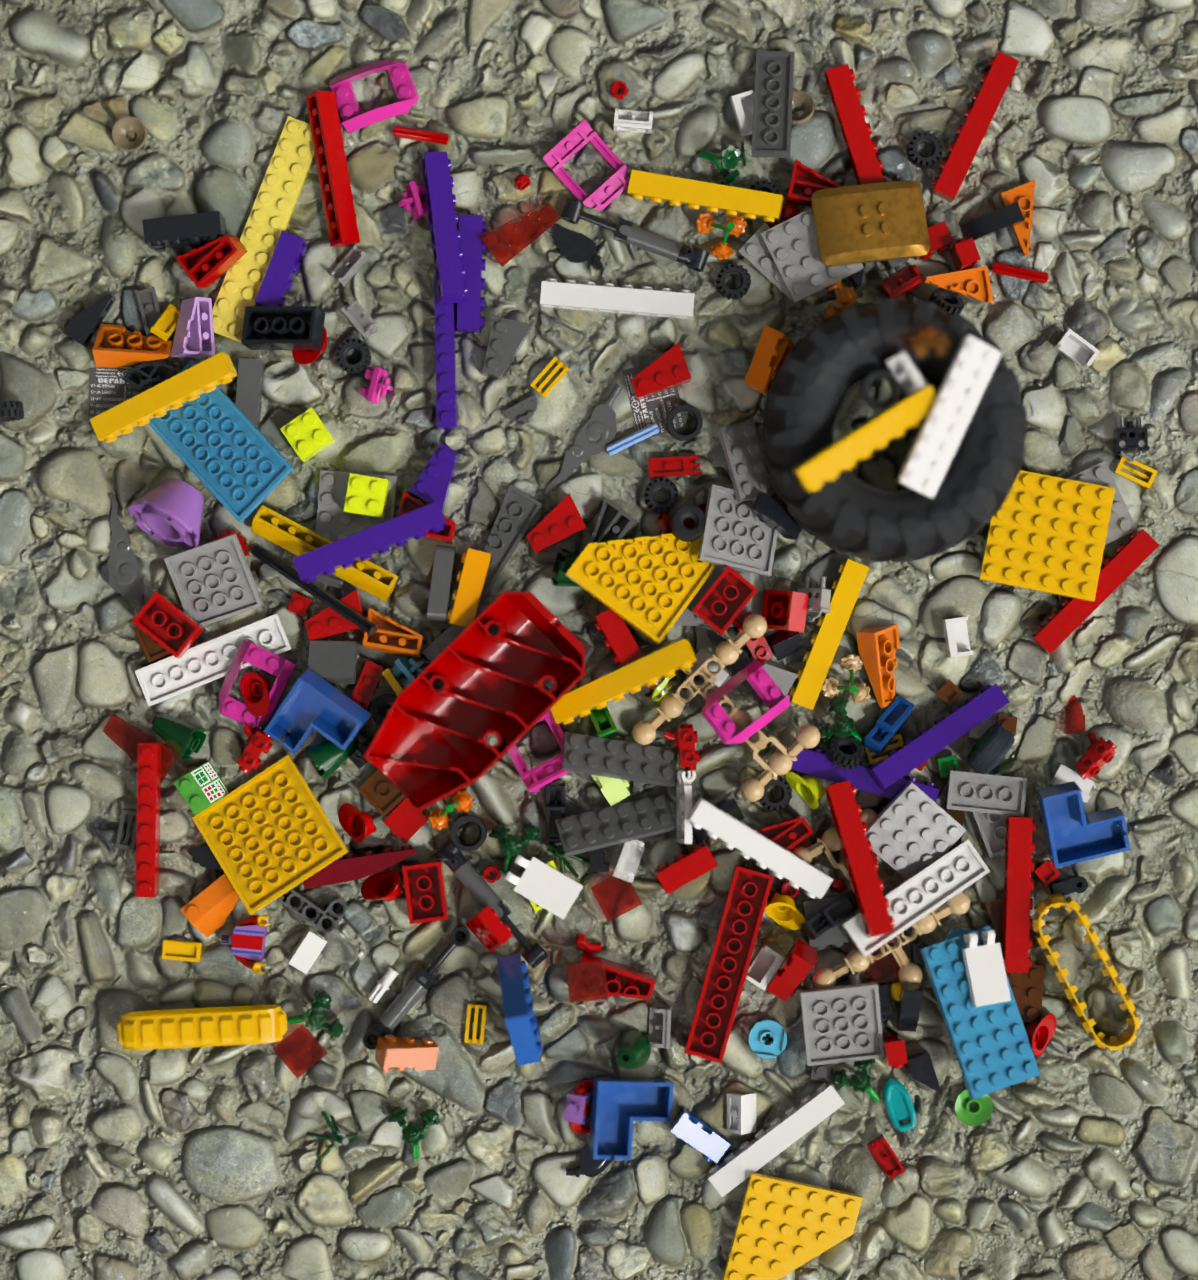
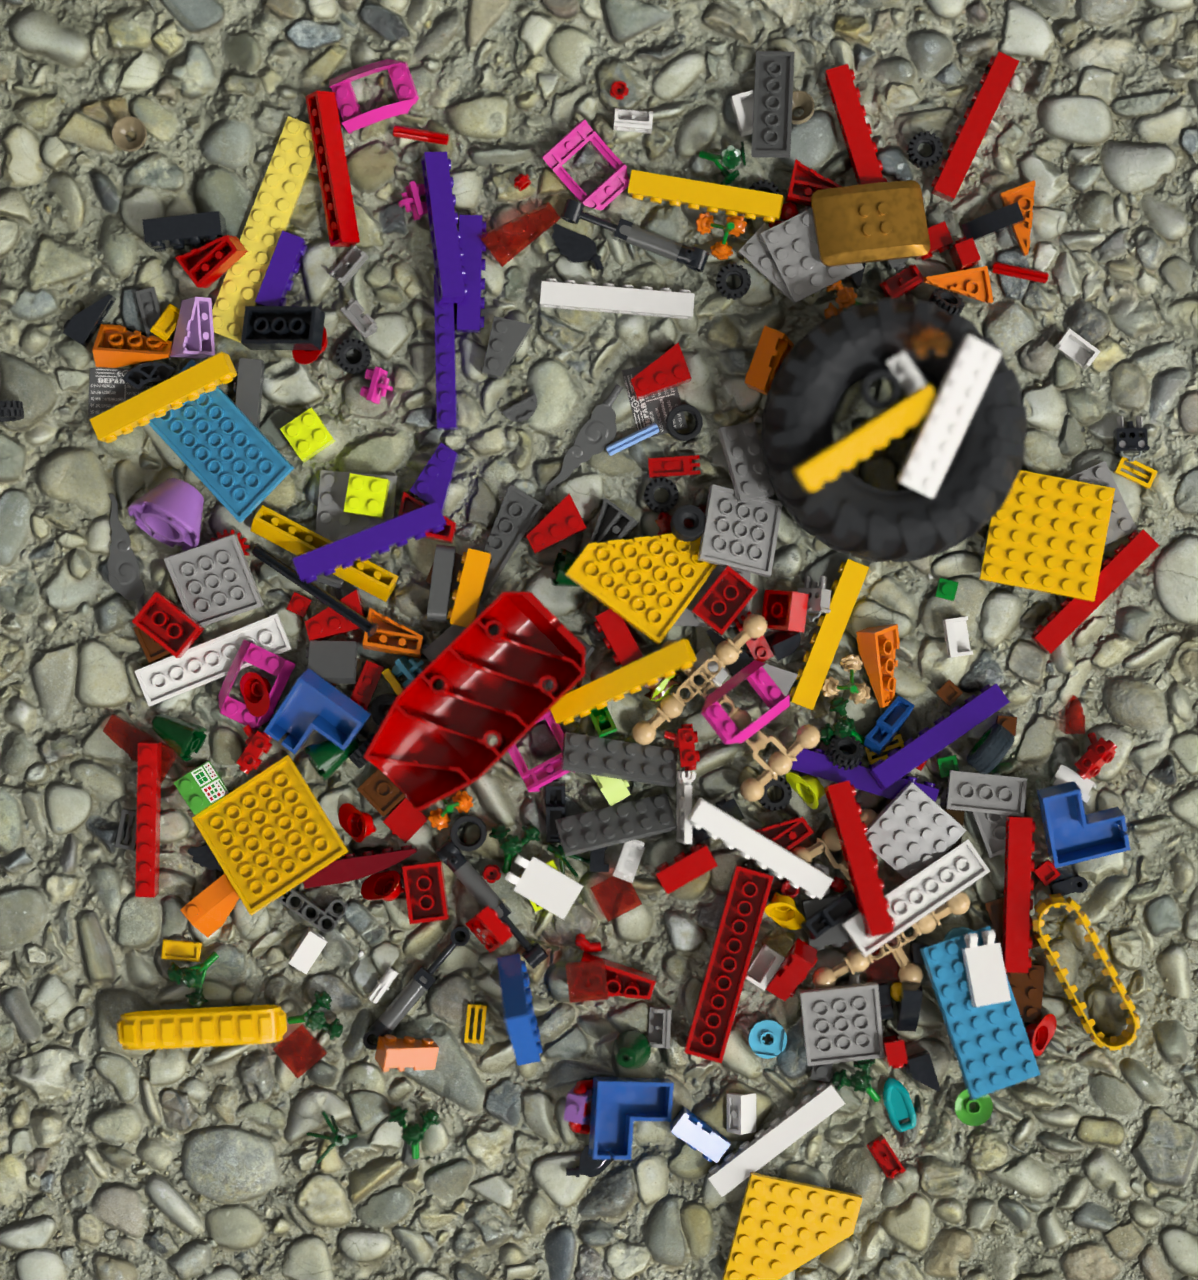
(192, 978): none -> dark green plant
(249, 941): torso -> none
(555, 382): yellow tile -> none
(776, 516): black slope -> none
(946, 589): none -> green plate

